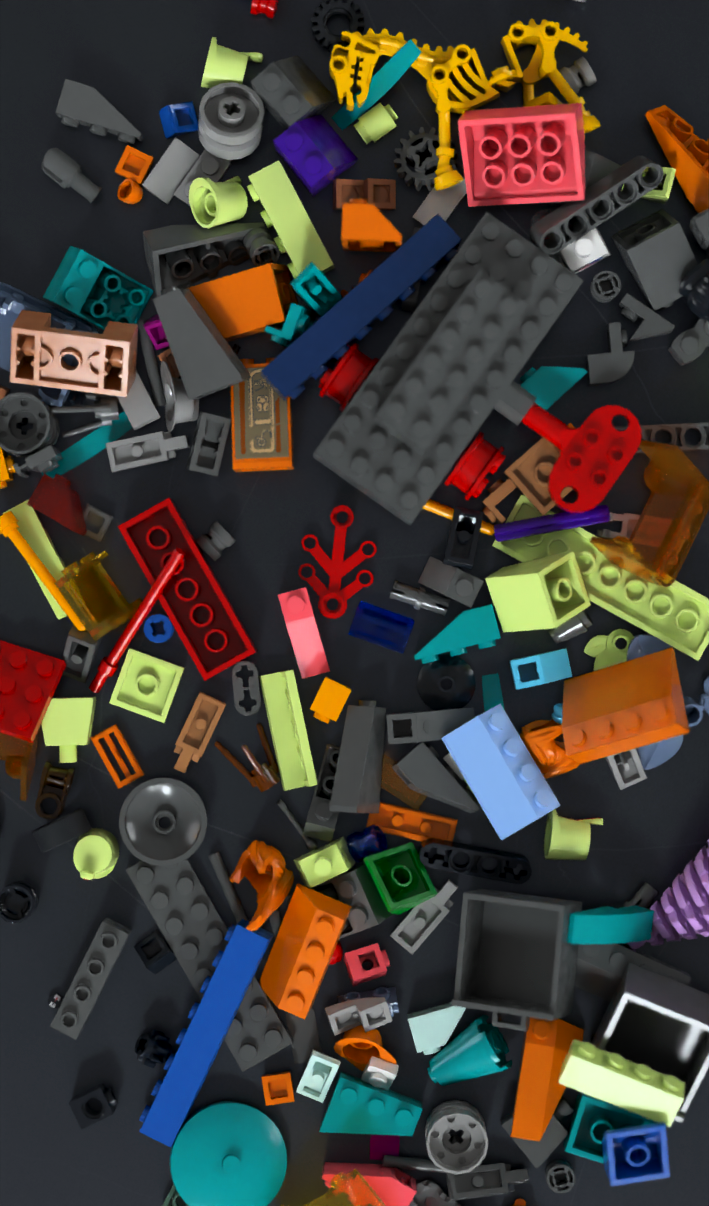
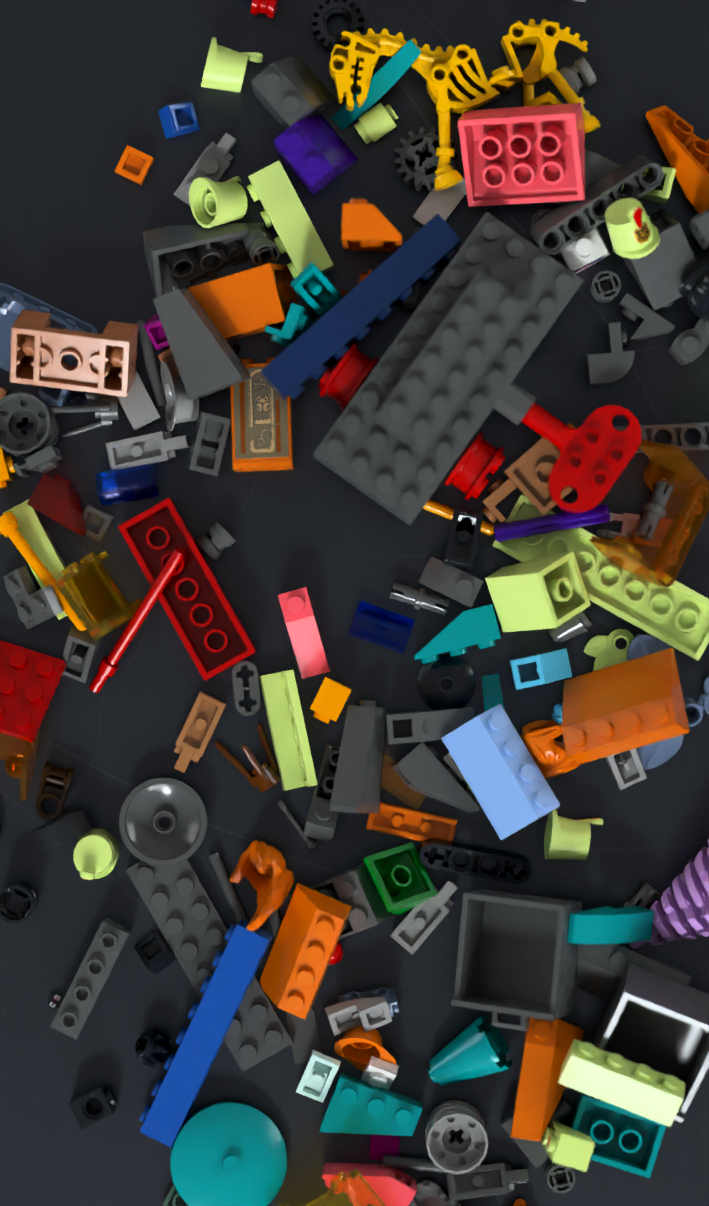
(32, 605): none -> dark grey plate
(68, 174): dark grey arm -> none
(69, 724): yellowish green torso -> none
(88, 107): dark grey slope -> none
(91, 445): teal sticker -> none
(96, 290): teal slope -> none
(126, 484): none -> clear blue slope
(129, 777): orange tile -> none
(130, 191): orange hinge -> none
(147, 685): yellowish green plate -> none
(163, 630): blue wheel -> none
(170, 170): light grey slope -> none
(230, 121): light grey wheel -> none
(278, 1088): orange plate -> none
(324, 863): yellowish green torso -> none
(336, 567): red plant -> none
(366, 843): clear blue wheel -> none
(372, 953): coral brick -> none
(376, 192): nougat slope -> none
(434, 1026): light aqua slope -> none
(550, 383): teal slope -> none
(567, 1146): none -> yellowish green slope
(631, 229): none -> yellowish green hat
(636, 1154): blue slope -> none
(654, 510): none -> dark grey pin

